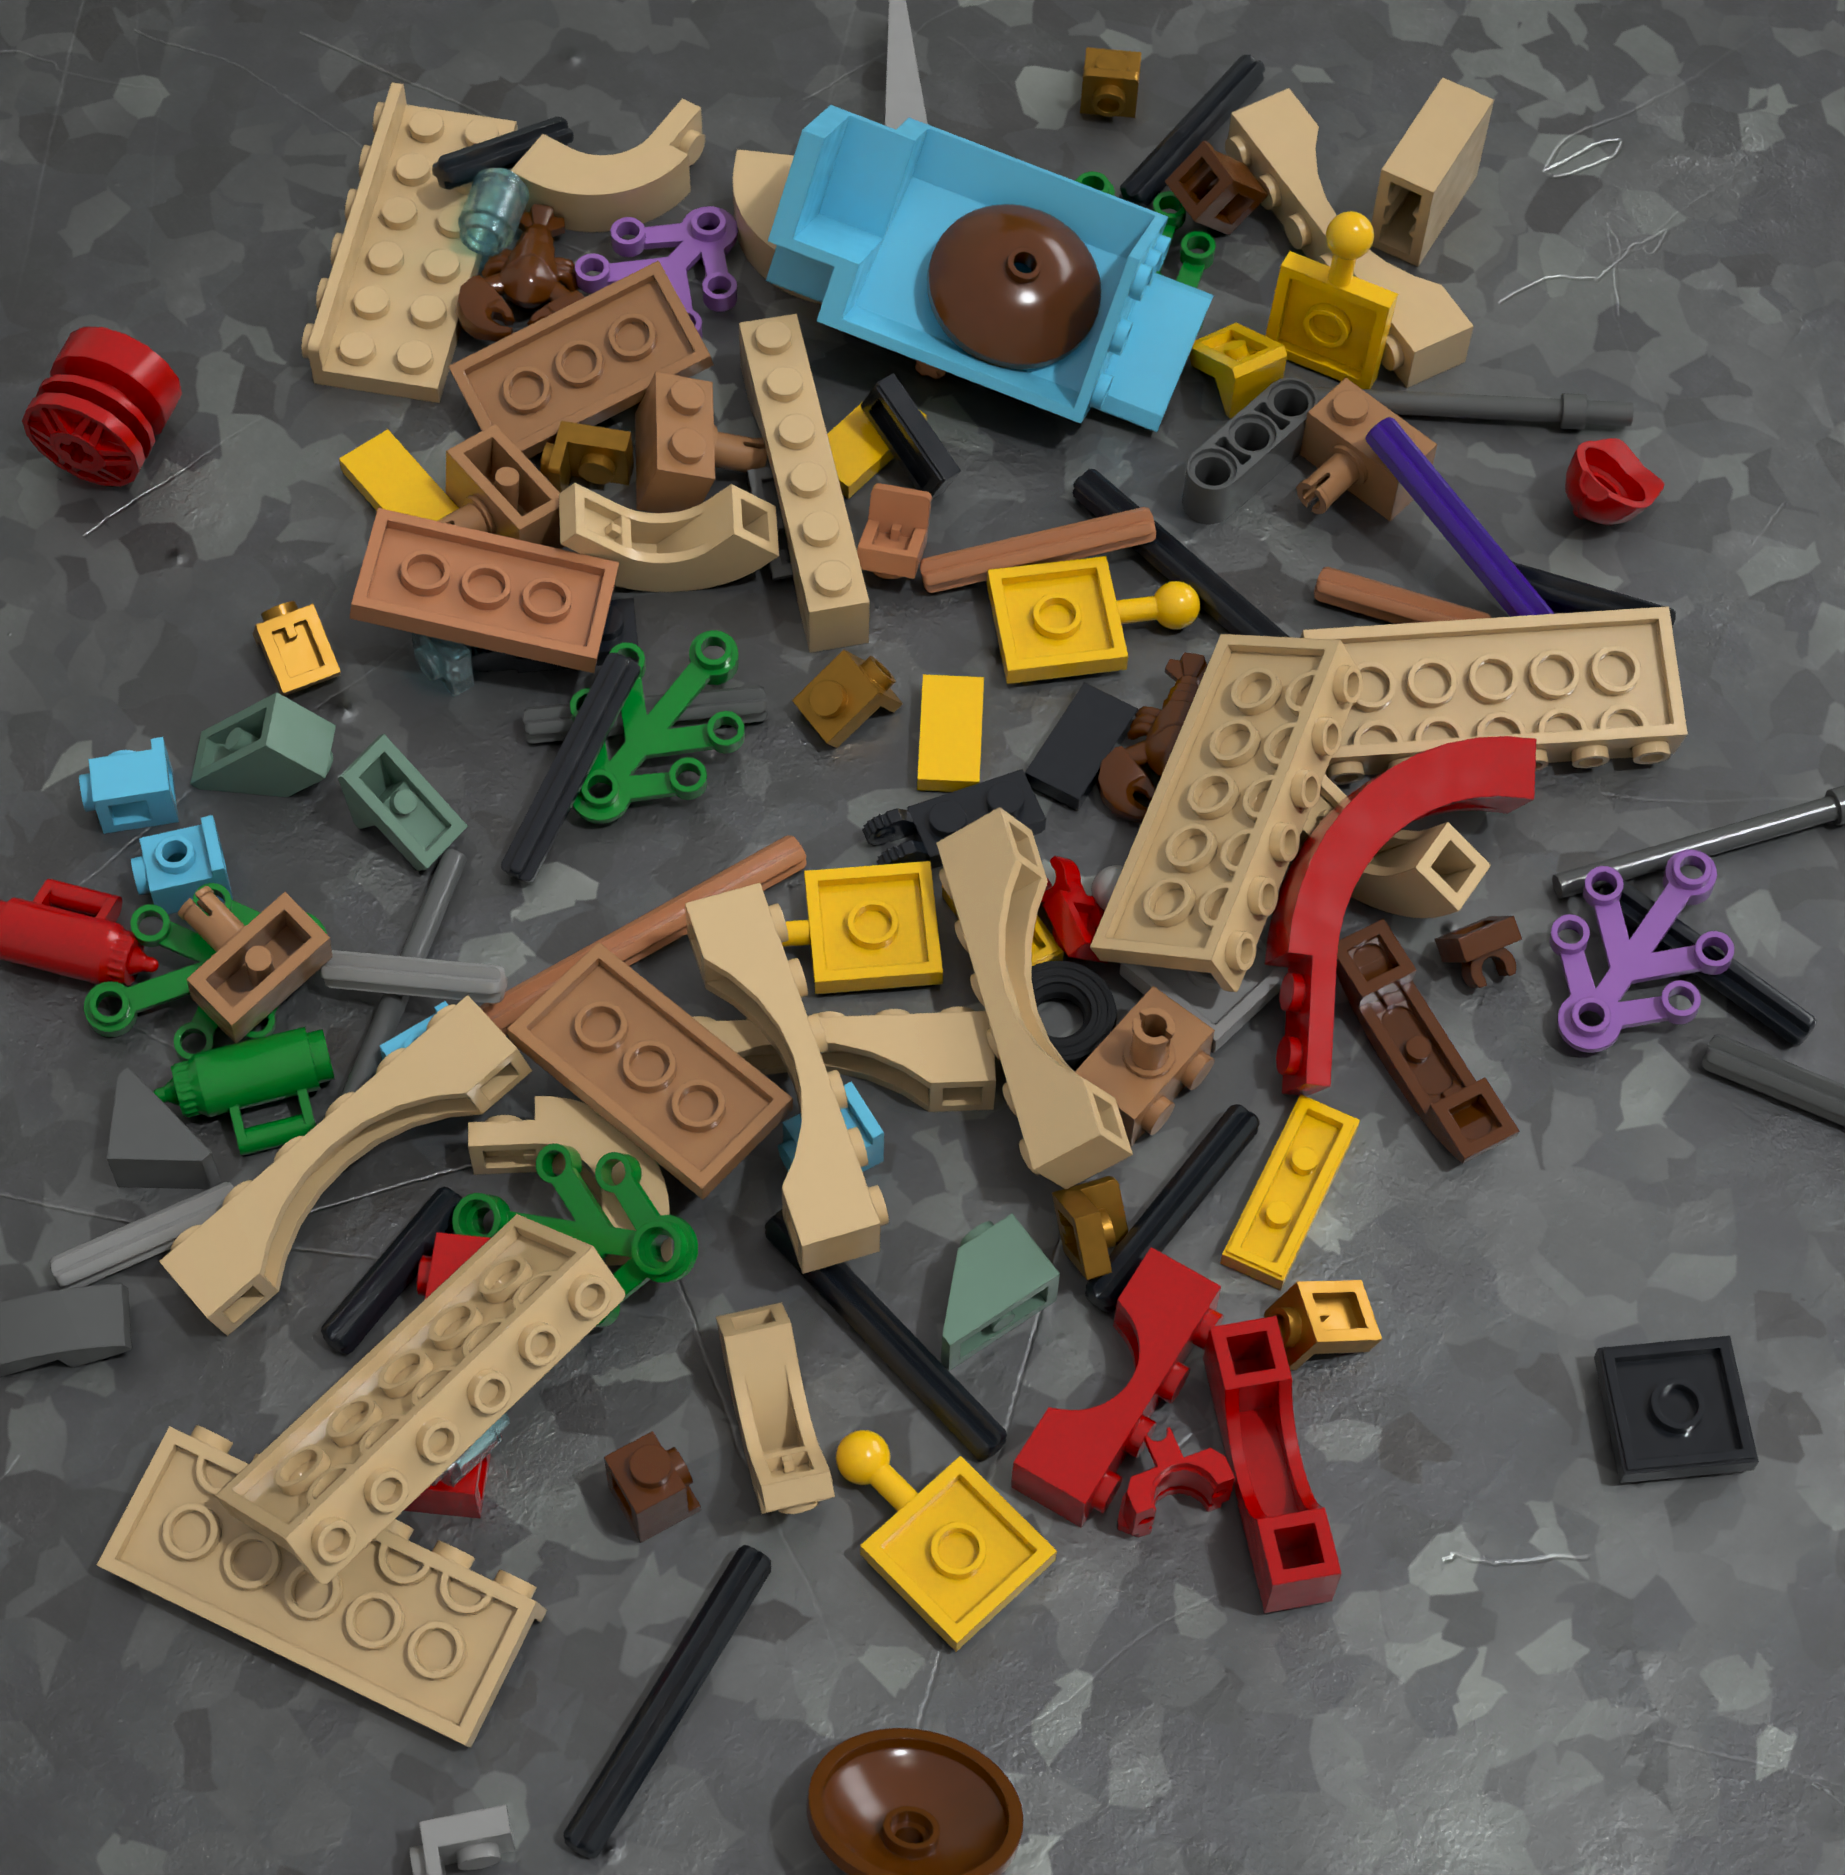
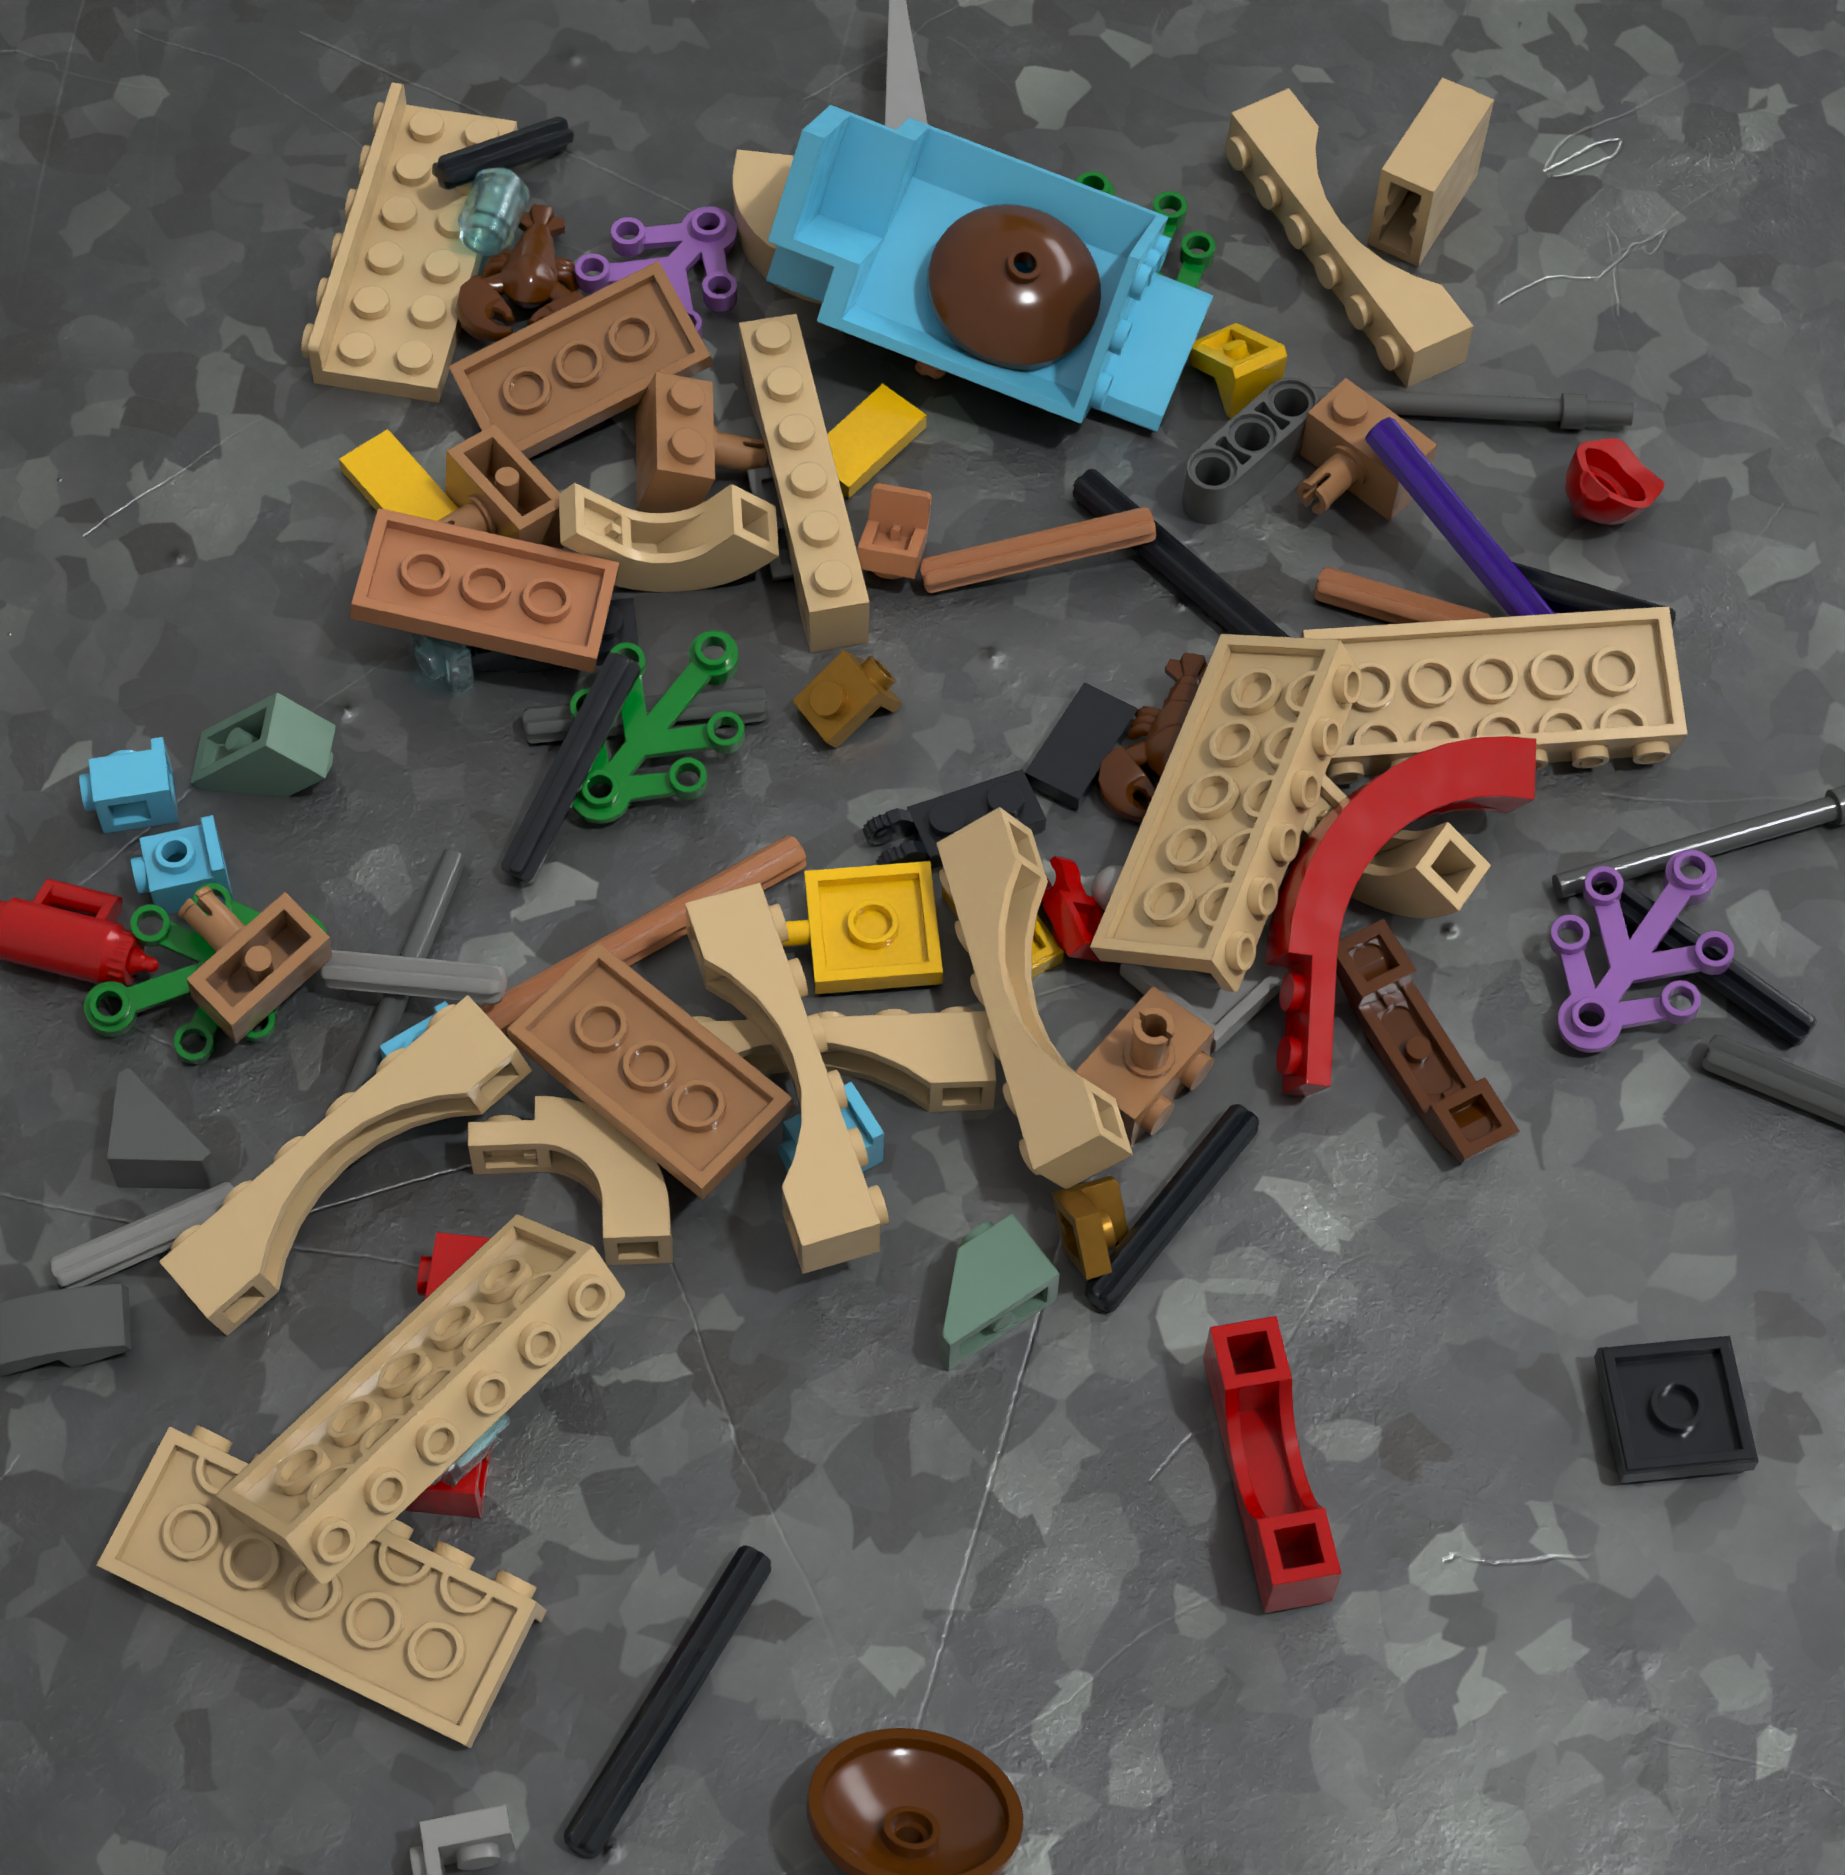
(102, 406): red wheel -> none
(250, 1076): green piece -> none
(295, 647): bracket -> none
(390, 1273): black axle -> none
(395, 797): sand green slope -> none
(588, 453): pearl gold bracket -> none
(593, 1225): green plant -> none
(603, 188): tan arch -> none
(650, 1486): reddish brown brick -> none
(773, 1410): tan arch -> none
(898, 1349): black axle -> none
(909, 436): black tile -> none
(950, 732): yellow tile -> none
(951, 1547): yellow plate -> none
(1067, 620): yellow plate -> none
(1076, 1453): red arch -> none
(1089, 993): black tyre -> none
(1110, 82): pearl gold bracket -> none
(1190, 132): black axle -> none
(1199, 1475): red piece -> none
(1216, 189): reddish brown brick -> none
(1290, 1192): yellow tile -> none
(1324, 1319): pearl gold bracket -> none
(1330, 315): yellow plate -> none
(1476, 943): reddish brown tile -> none

